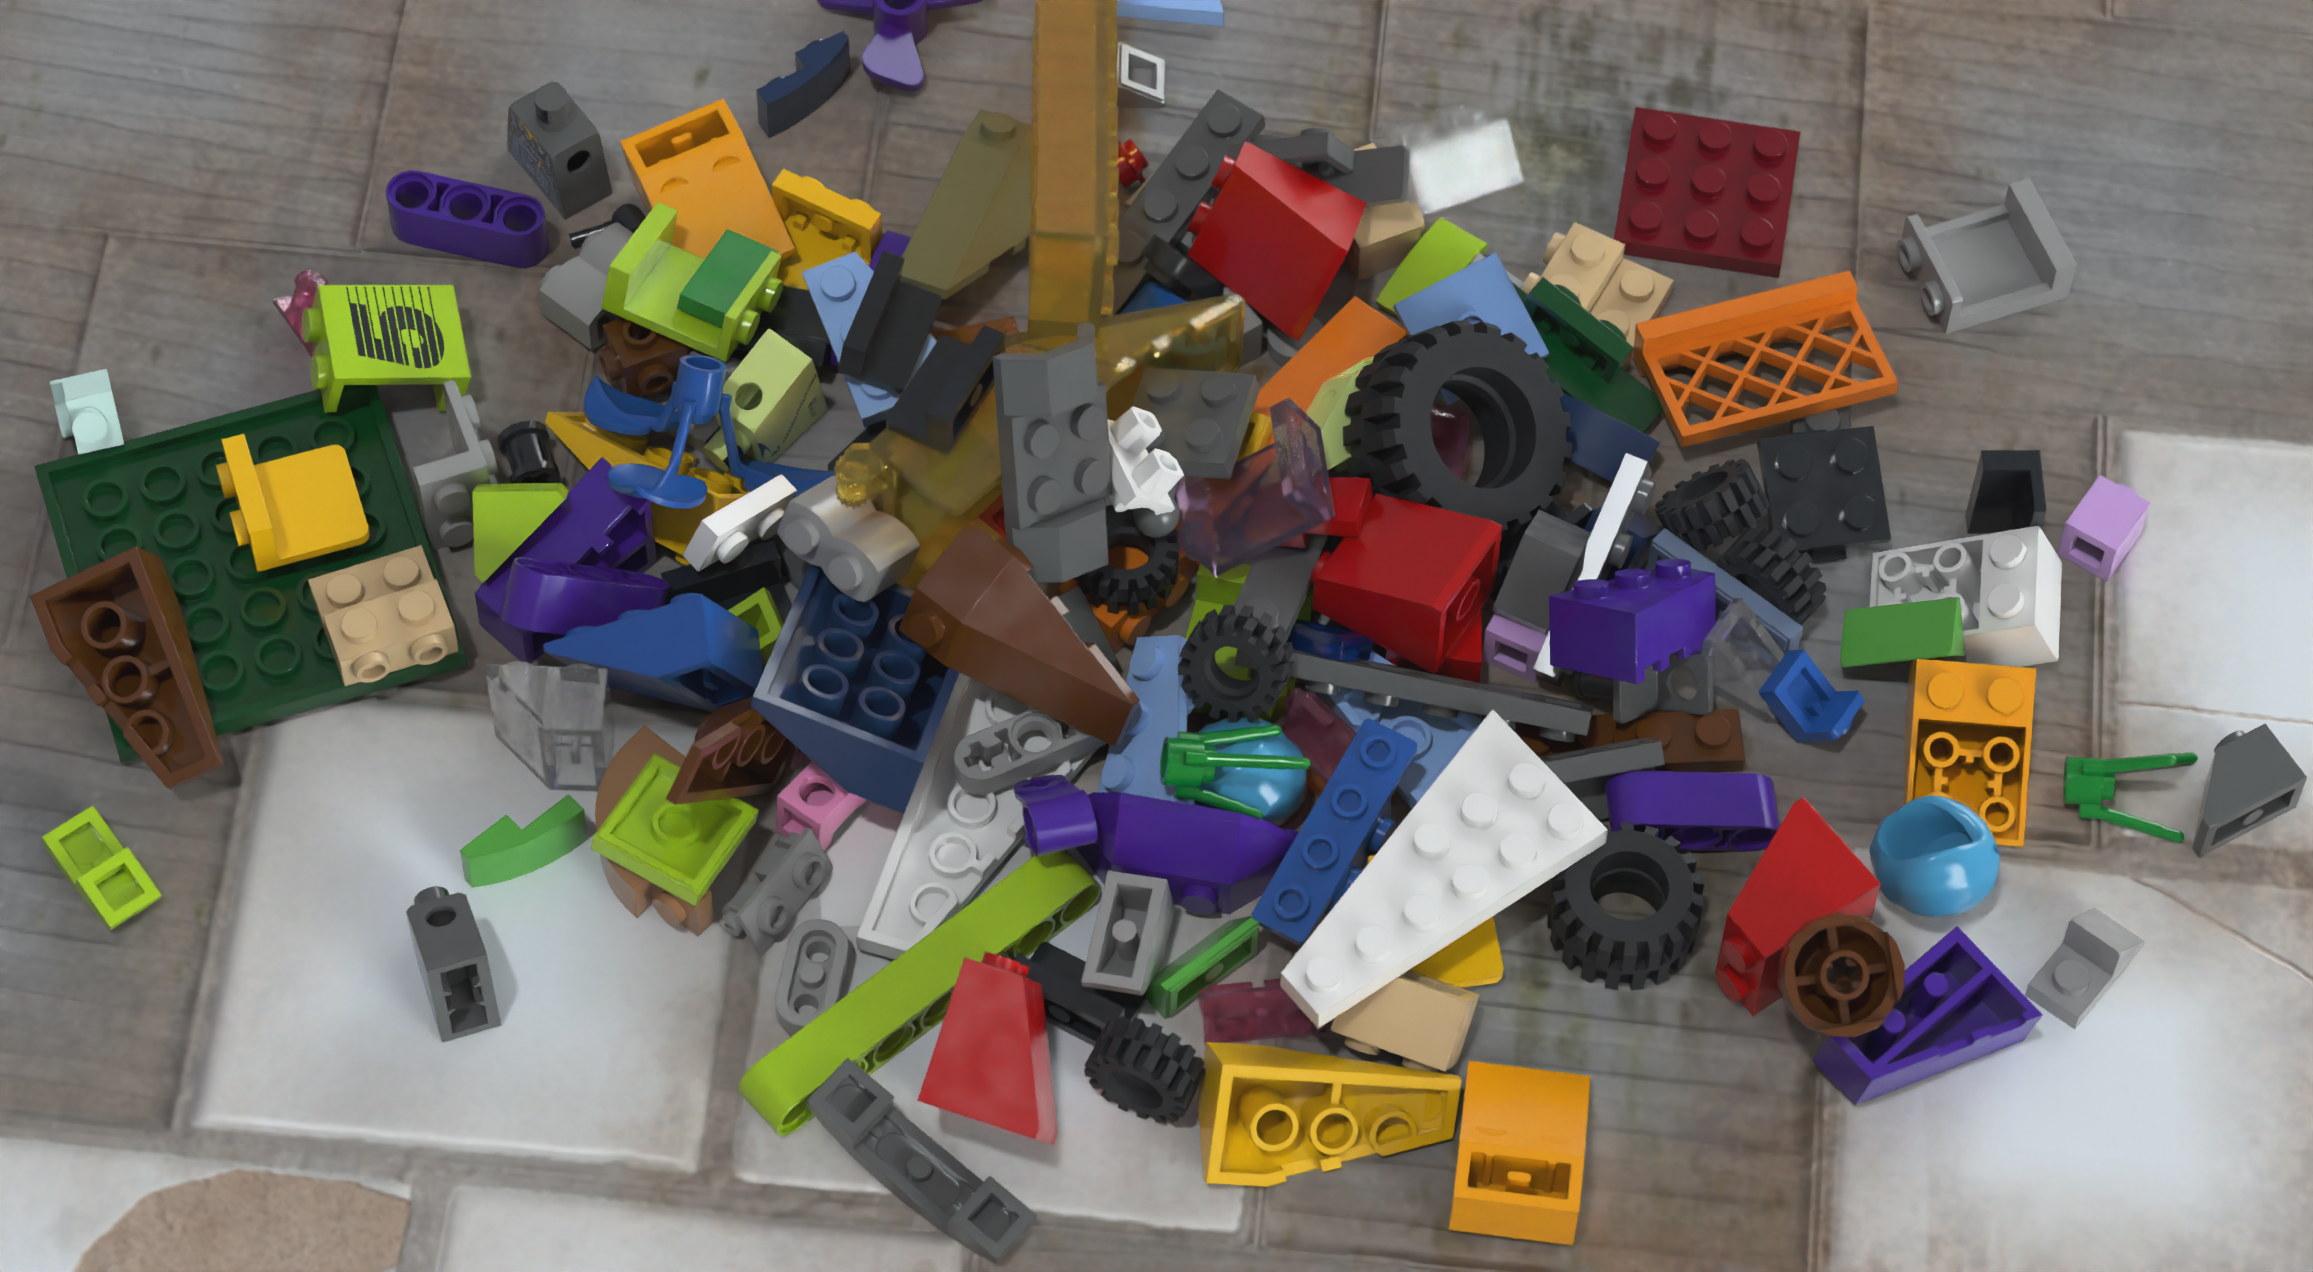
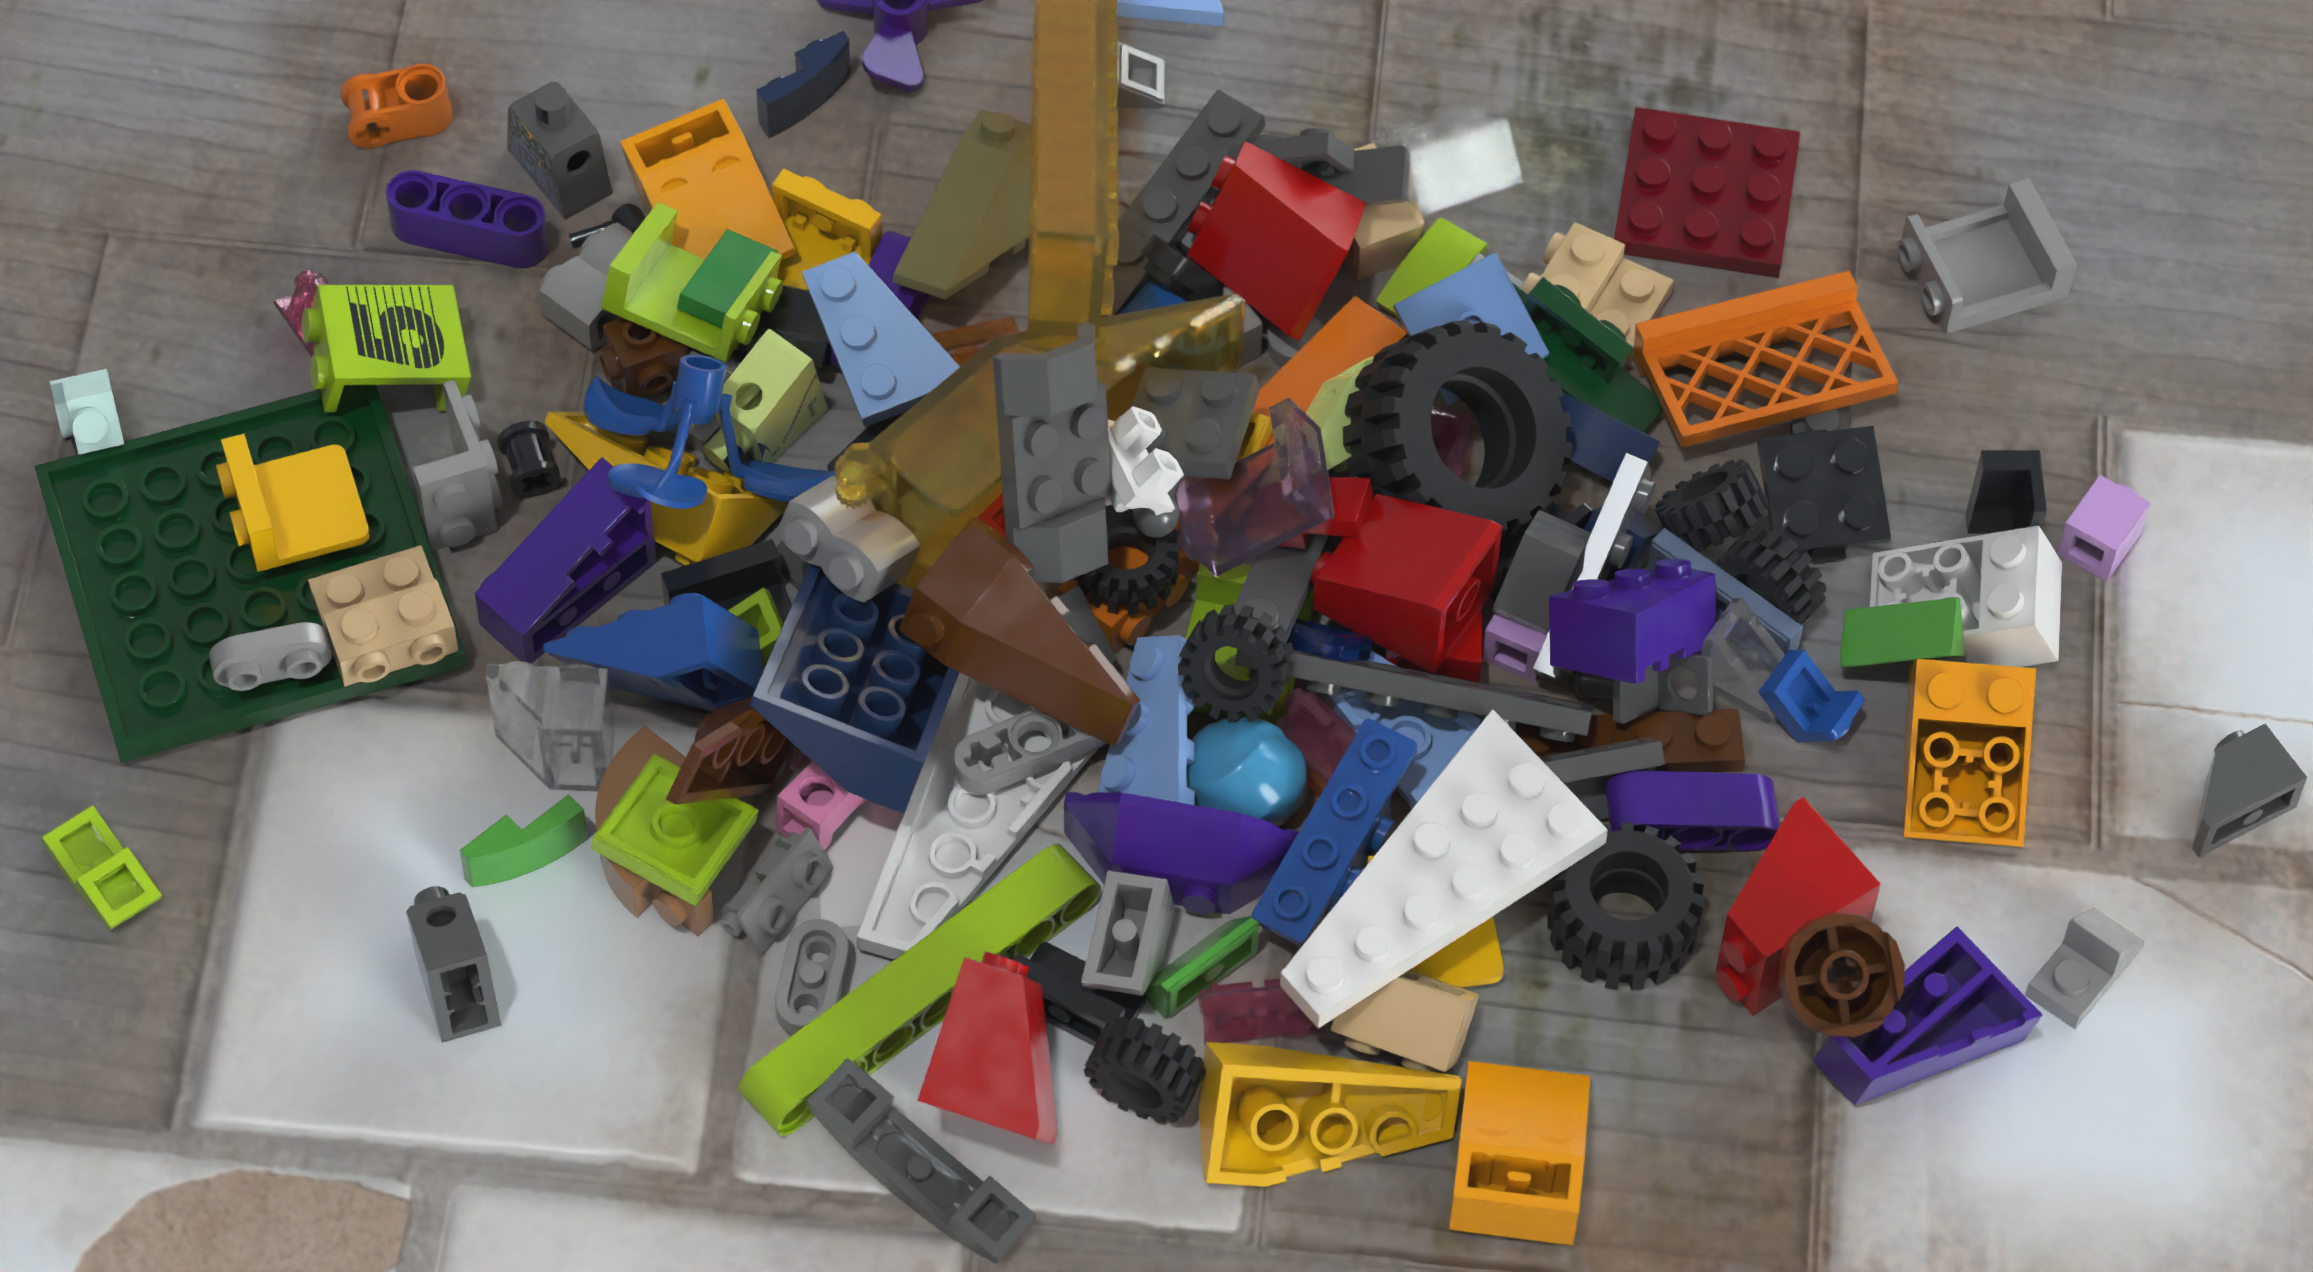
(135, 658): reddish brown wedge -> none
(270, 655): none -> light grey plate
(400, 103): none -> orange piece
(506, 517): lime slope -> none
(566, 595): dark purple beam -> none
(734, 526): white plate -> none
(888, 328): black panel -> none
(947, 390): black panel -> none
(1055, 814): dark purple piece -> none
(1130, 164): red plate -> none
(1189, 762): green plant -> none
(1935, 857): dark azure piece -> none
(2093, 780): green plant -> none

